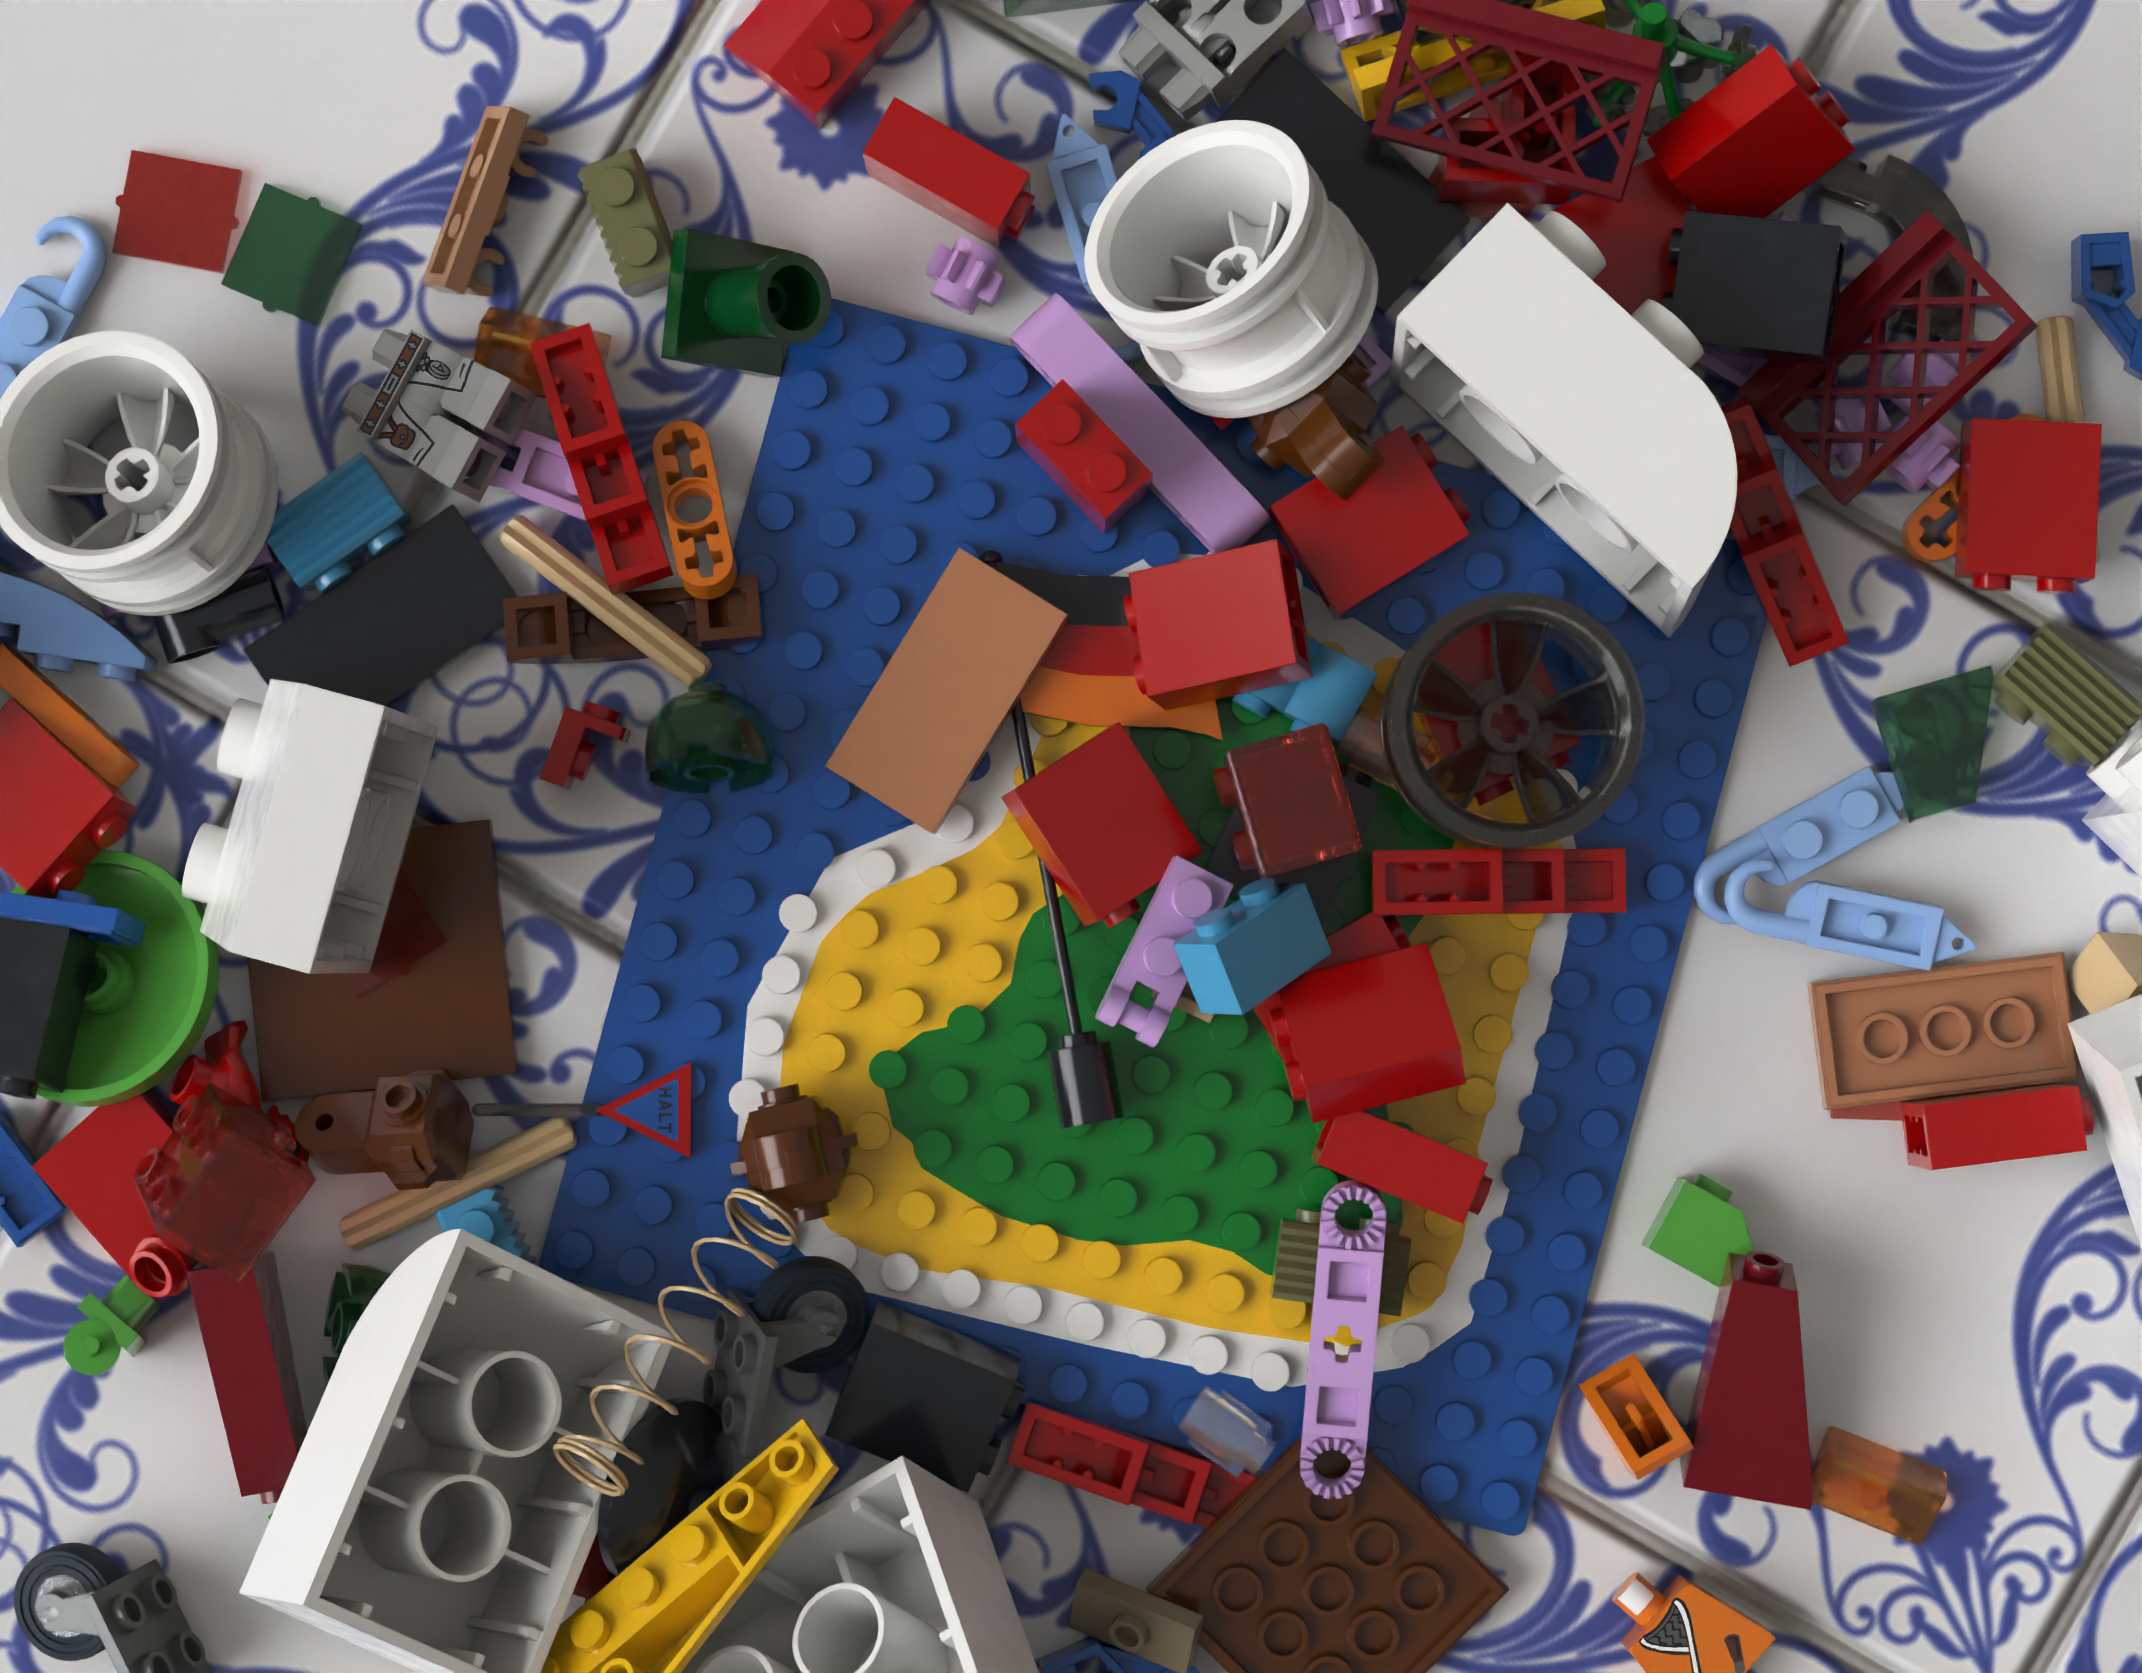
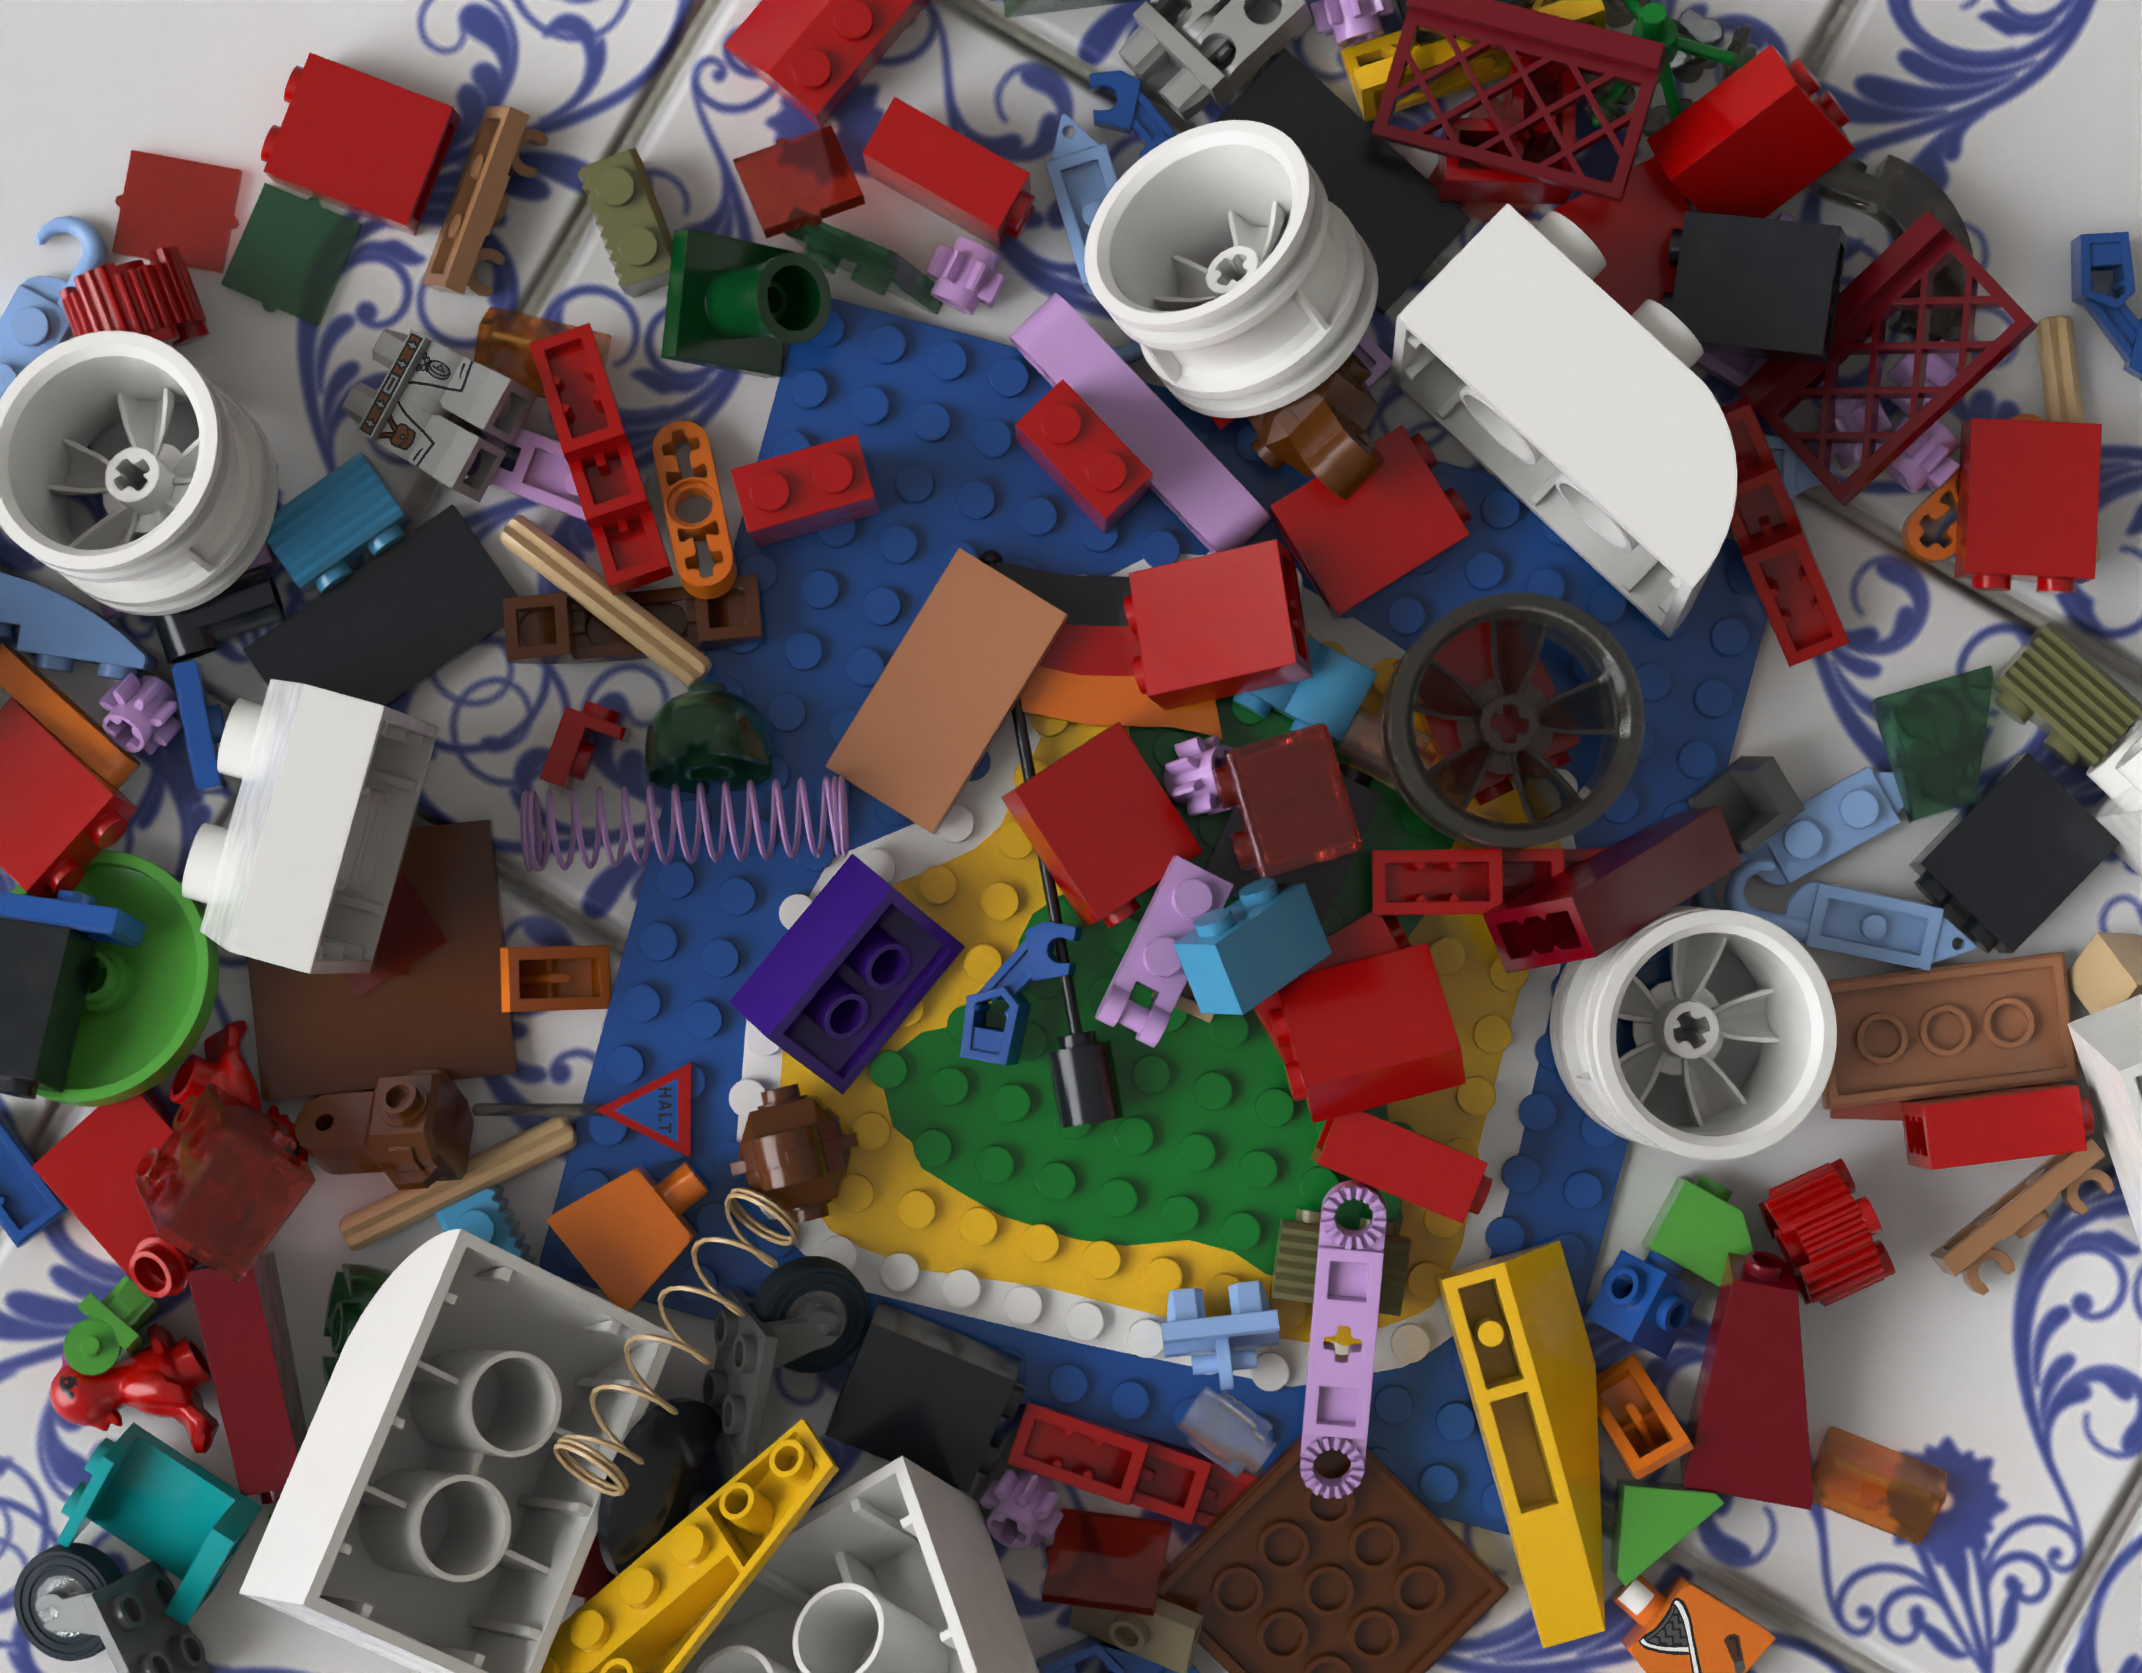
(138, 299): none -> red brick
(140, 714): none -> lavender gear
(153, 1380): none -> red animal
(164, 1511): none -> teal panel
(201, 725): none -> blue plate
(360, 143): none -> red brick
(555, 978): none -> orange slope
(631, 1230): none -> orange torso
(799, 181): none -> clear red piece
(805, 491): none -> red brick
(833, 794): none -> lavender piece
(846, 974): none -> dark purple slope
(869, 264): none -> clear green wing
(1021, 1509): none -> lavender gear
(1030, 962): none -> blue piece
(1107, 1561): none -> clear red piece
(1190, 777): none -> lavender gear
(1247, 1327): none -> light blue hips
(1539, 1425): none -> yellow wedge
(1613, 892): none -> dark red slope
(1644, 1302): none -> blue brick
(1652, 1520): none -> bright green slope
(1752, 799): none -> dark grey panel
(1787, 1014): none -> white wheel
(1826, 1234): none -> red brick
(2012, 856): none -> black brick
(2020, 1213): none -> medium nougat plate

